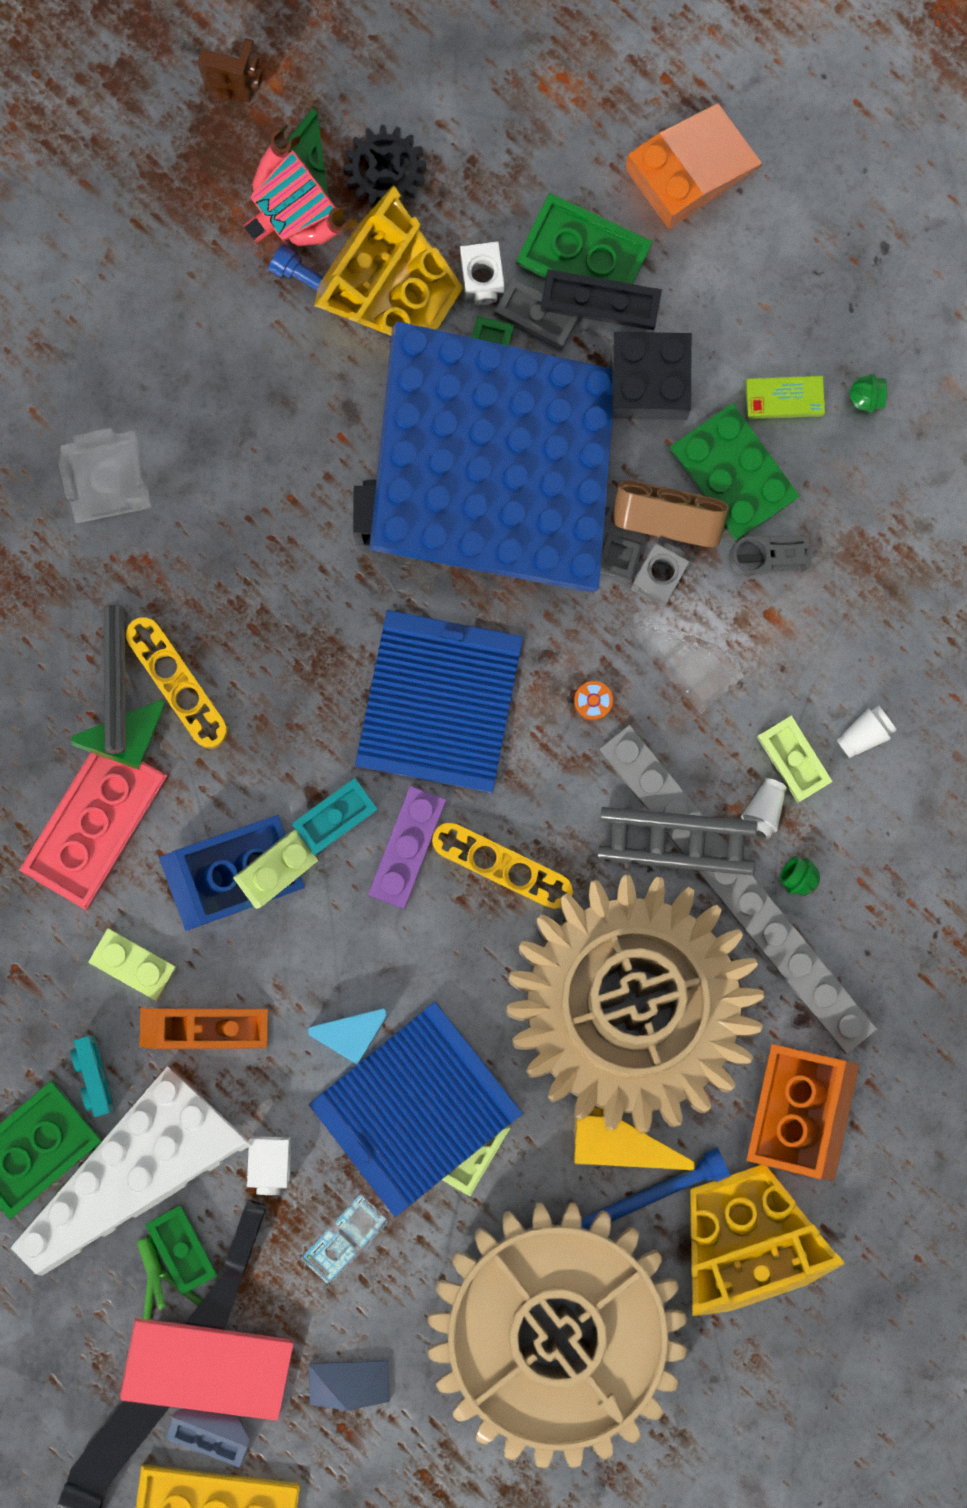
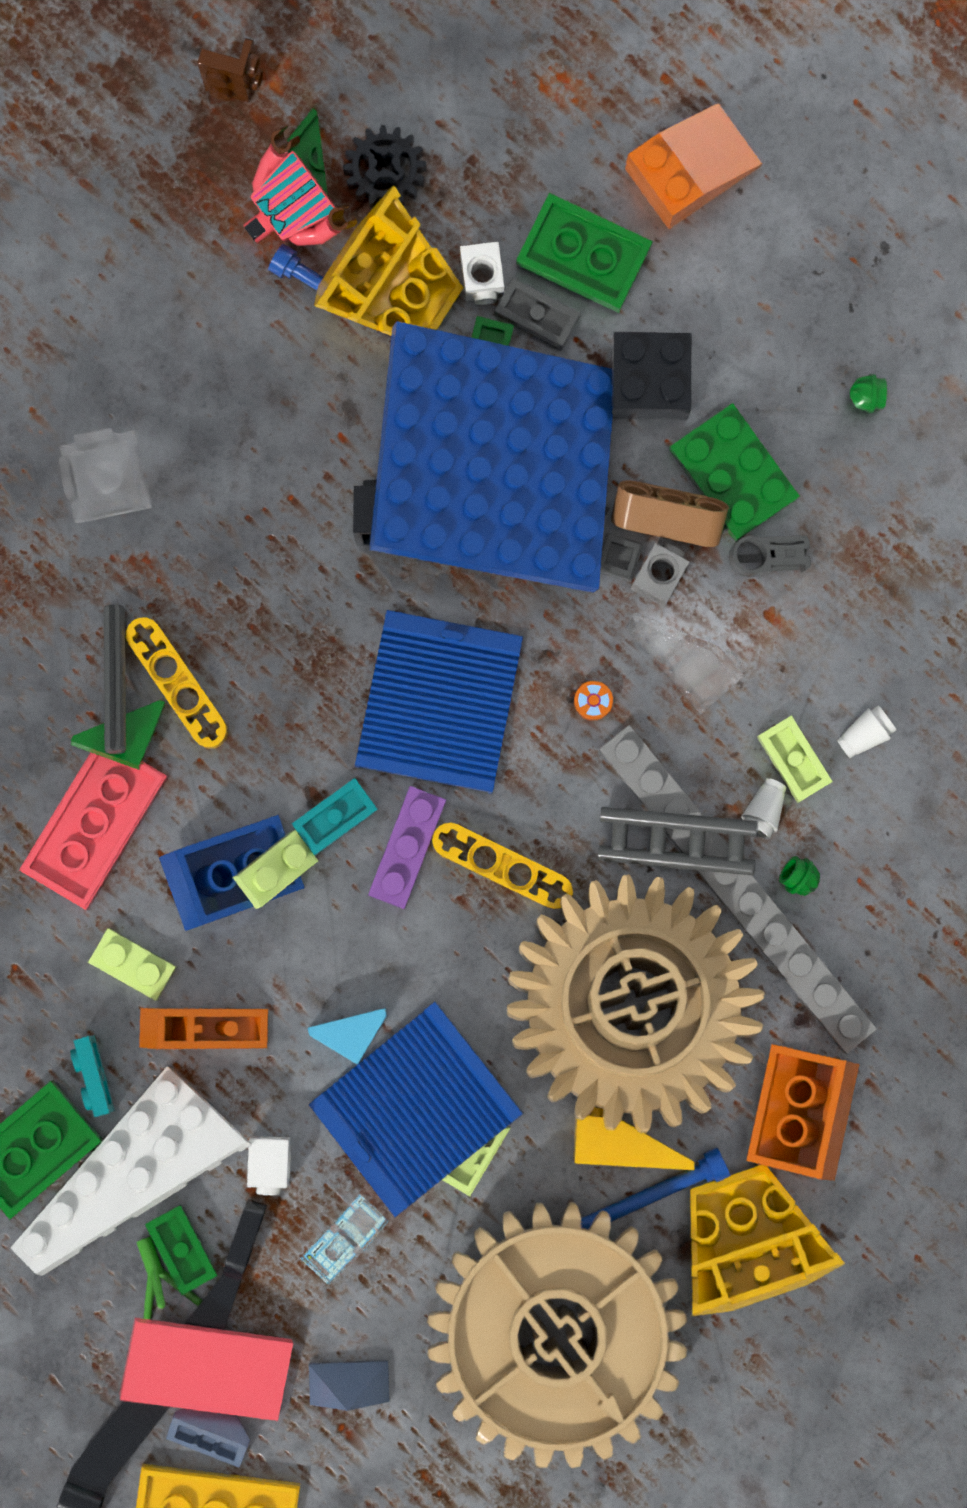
(601, 299): black plate -> none
(785, 397): lime tile -> none

